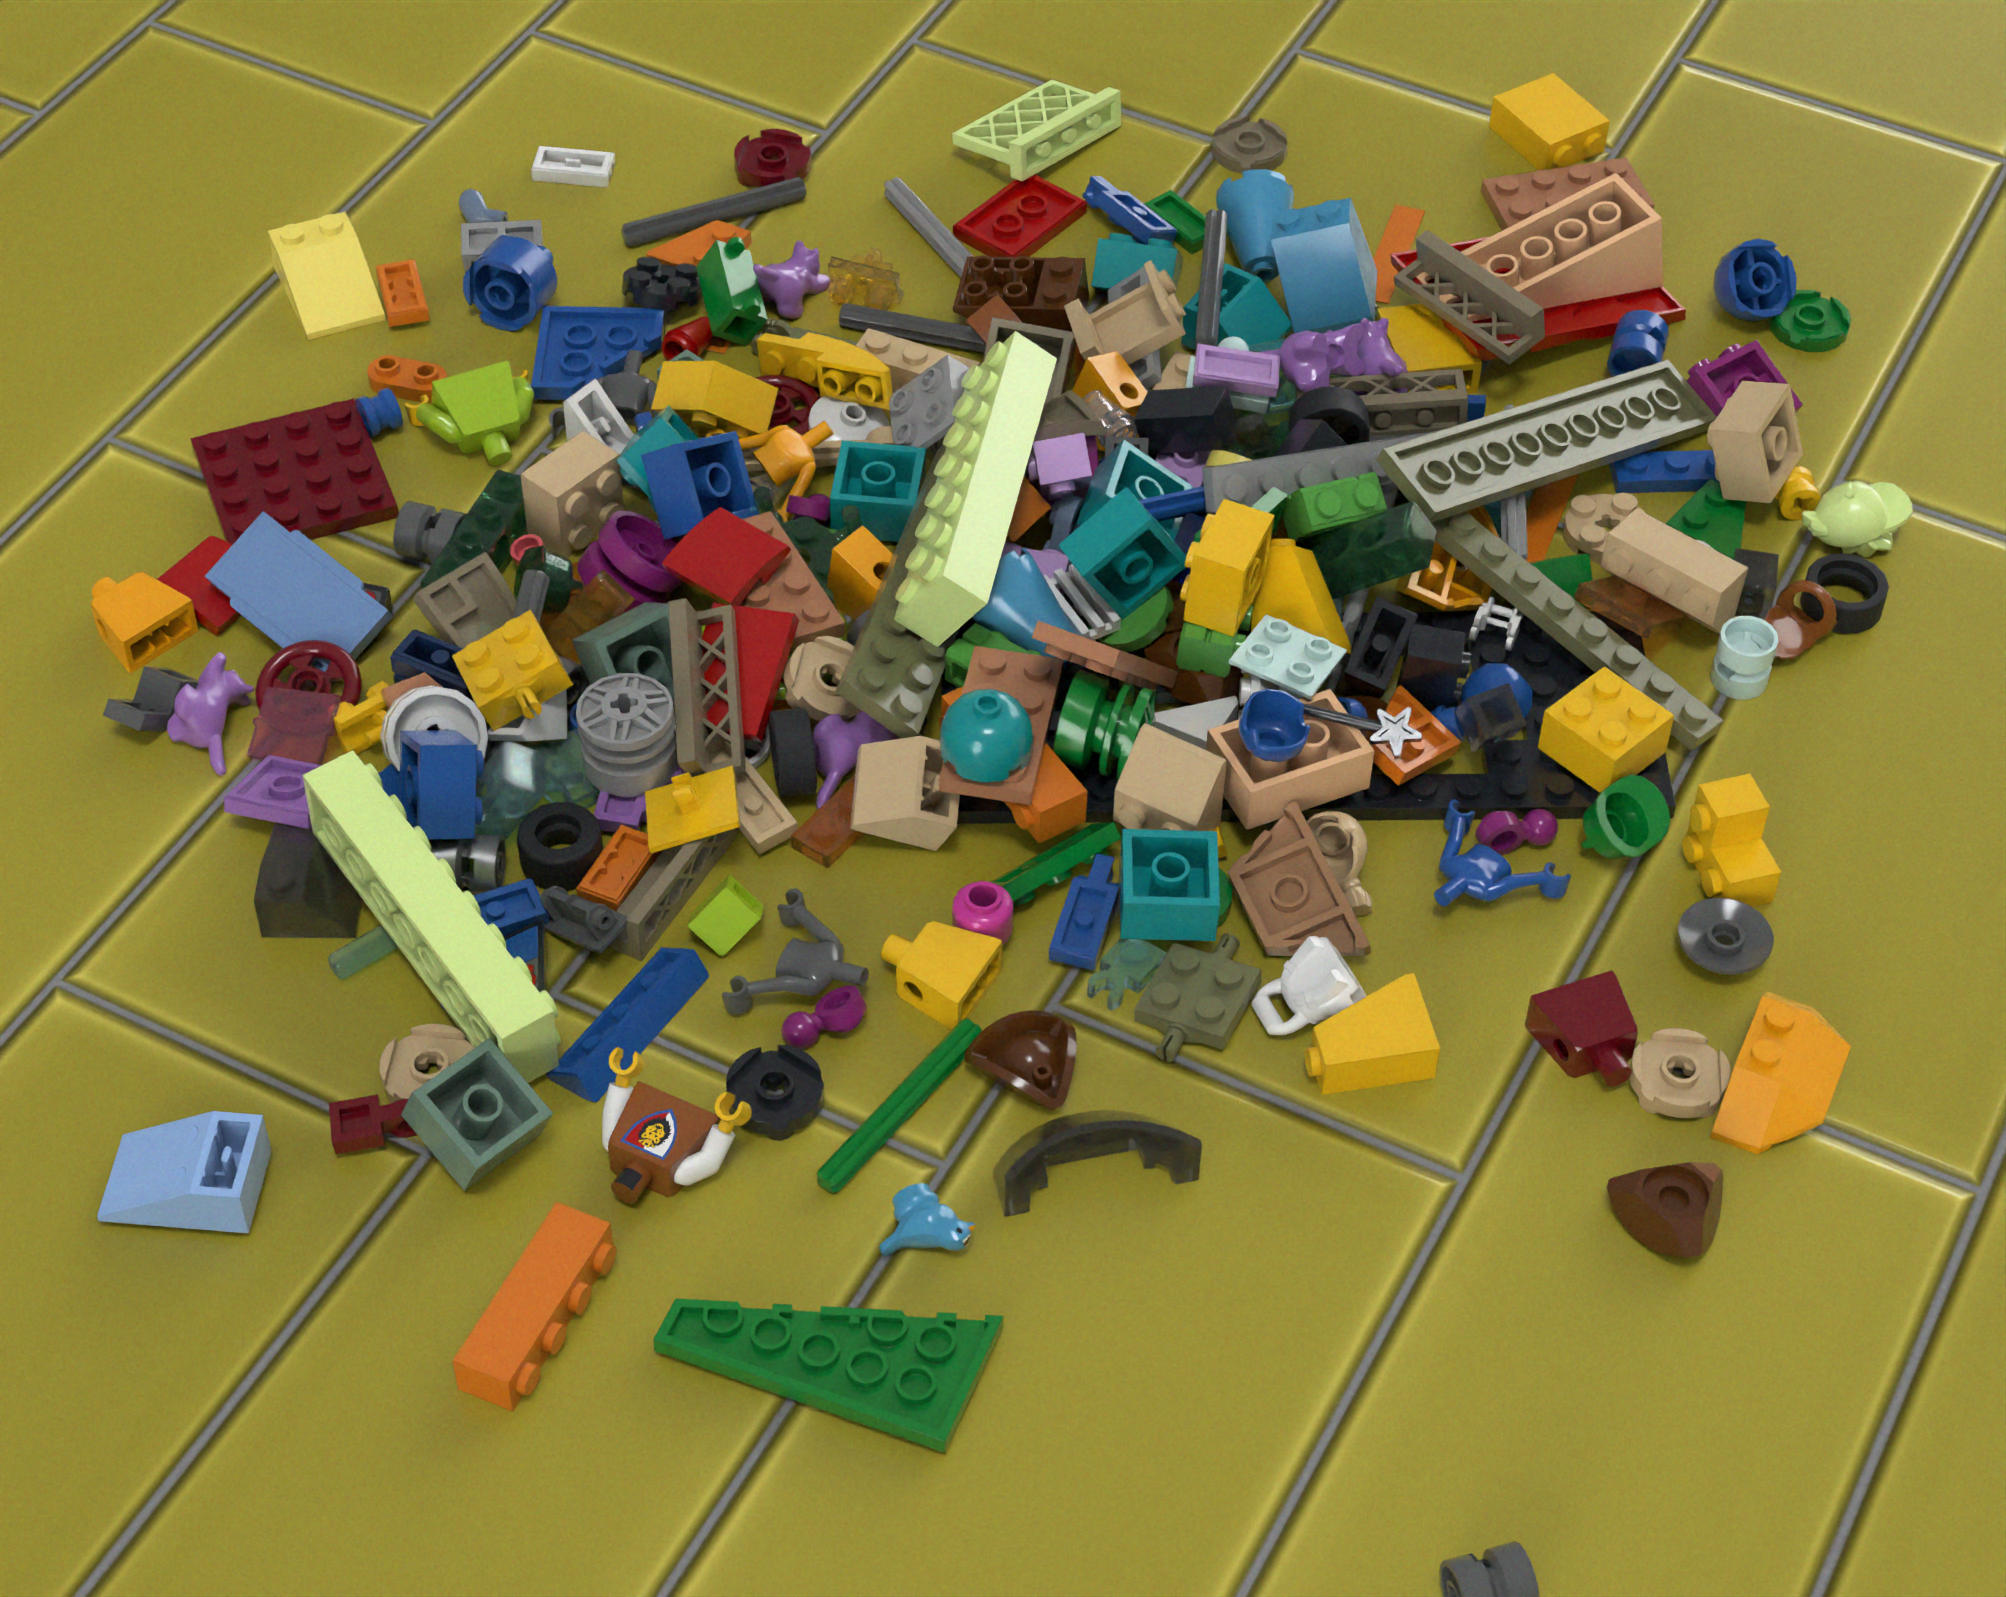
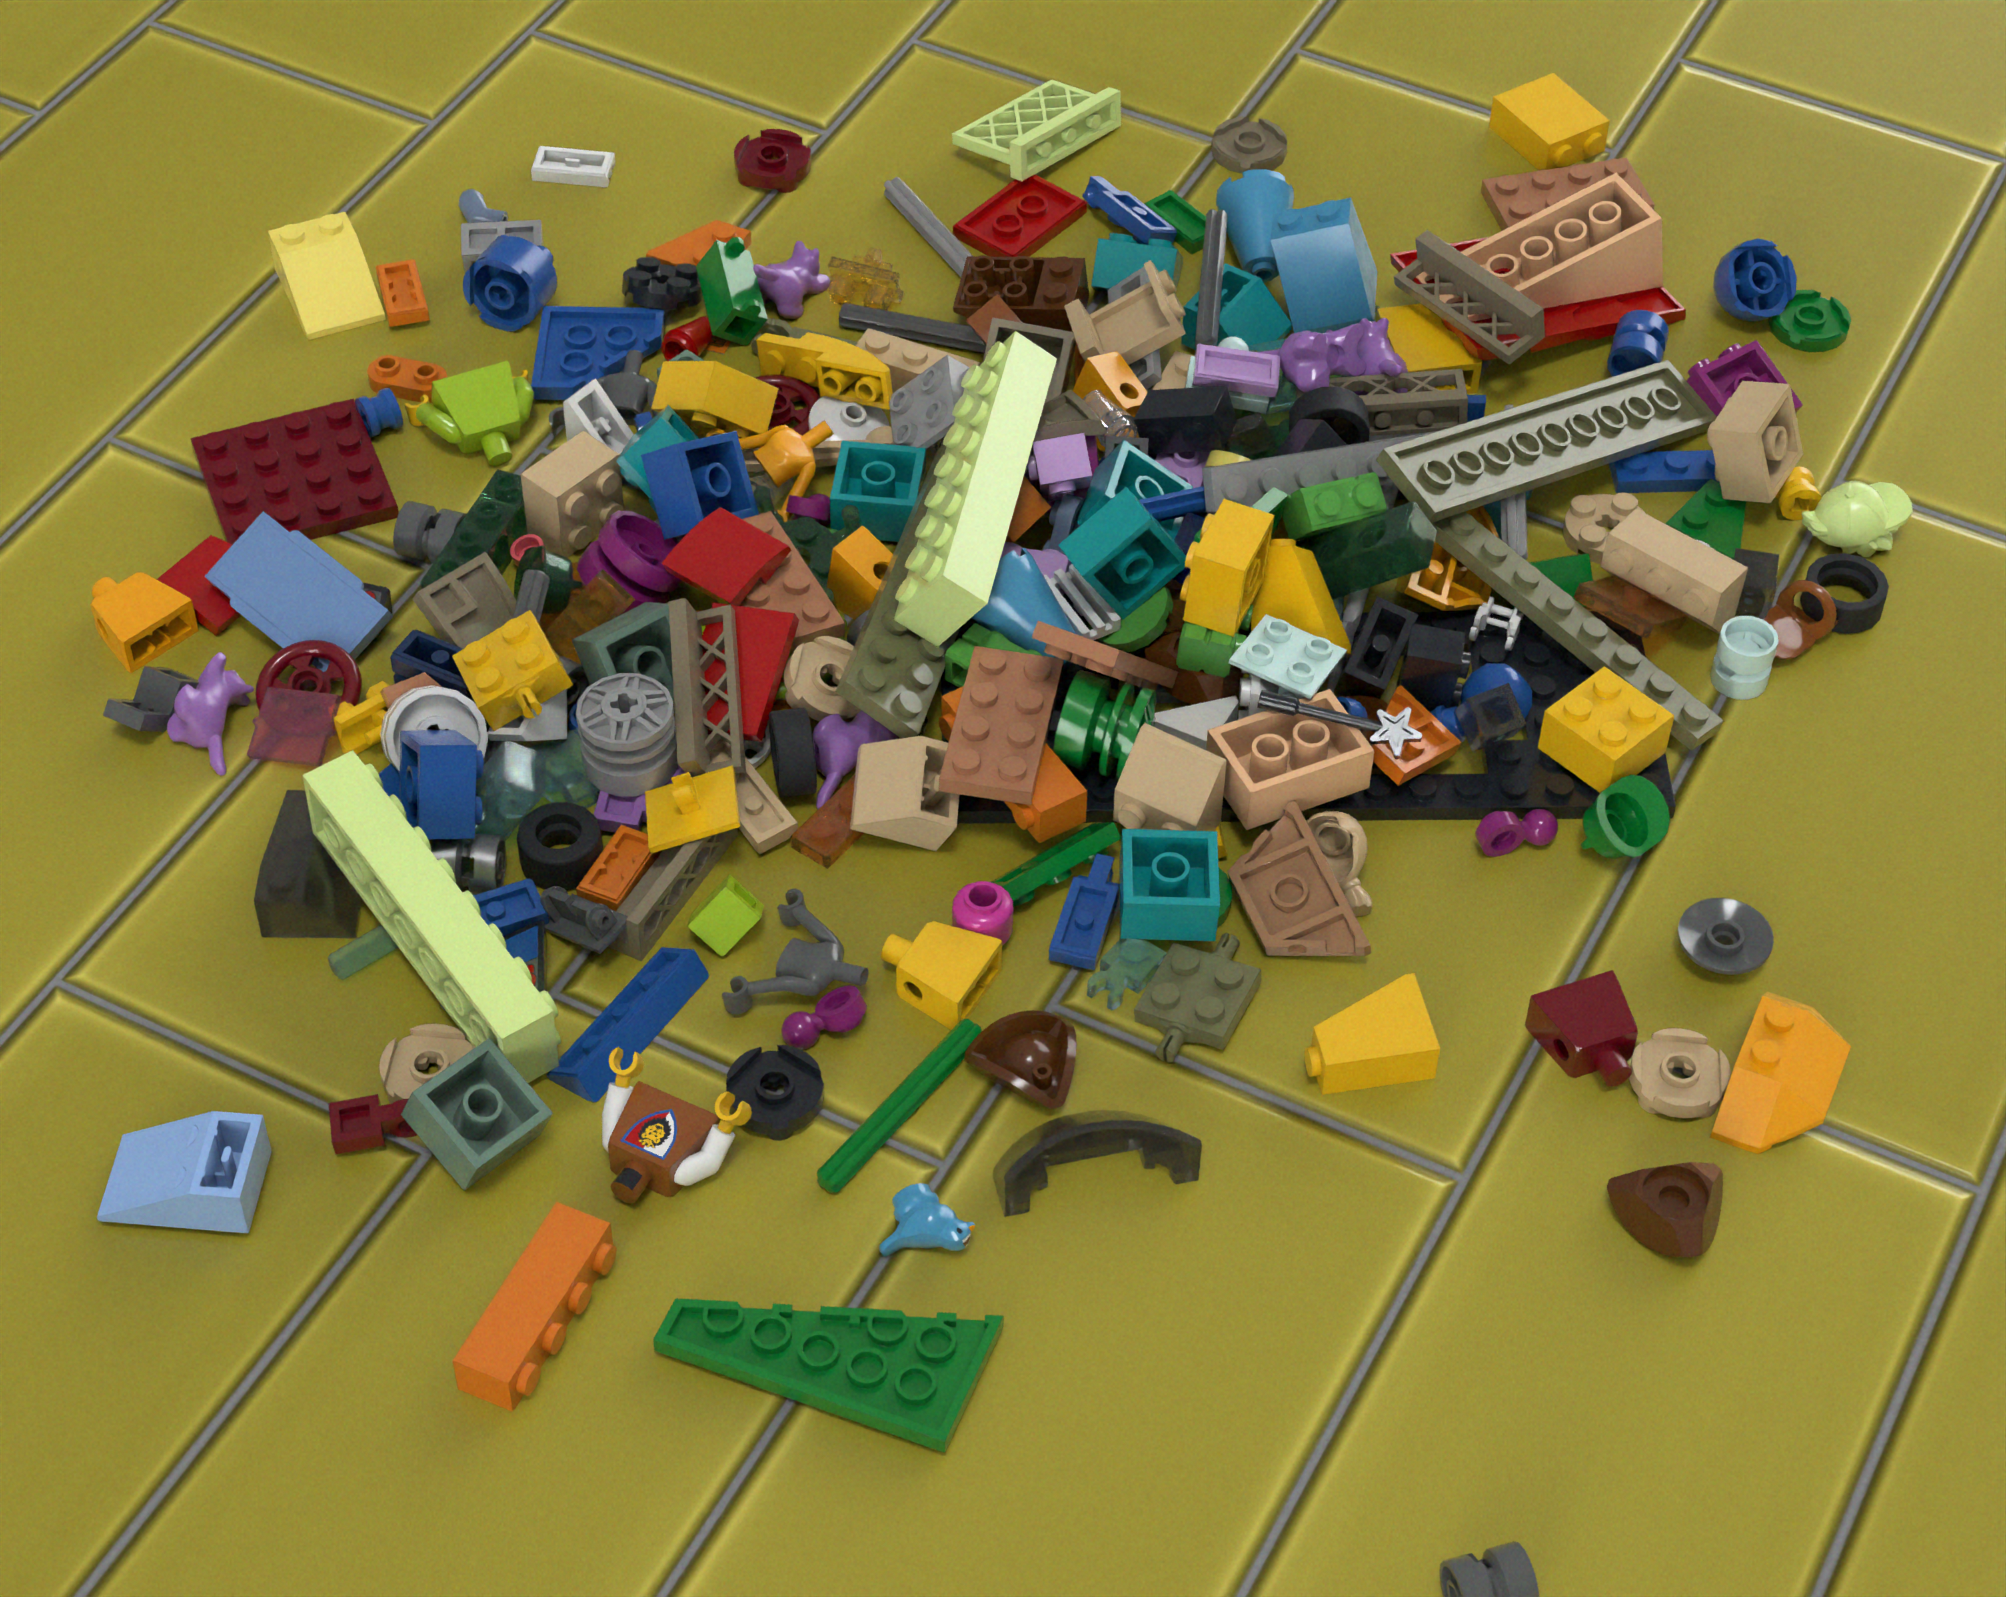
(273, 792): medium lavender tile -> none
(718, 209): dark grey axle -> none
(986, 735): teal cylinder -> none
(1273, 725): blue hair -> none
(1313, 985): white piece -> none
(1396, 238): orange sticker -> none
(1482, 870): blue piece -> none
(1545, 515): orange sticker -> none
(1728, 841): yellow brick -> none

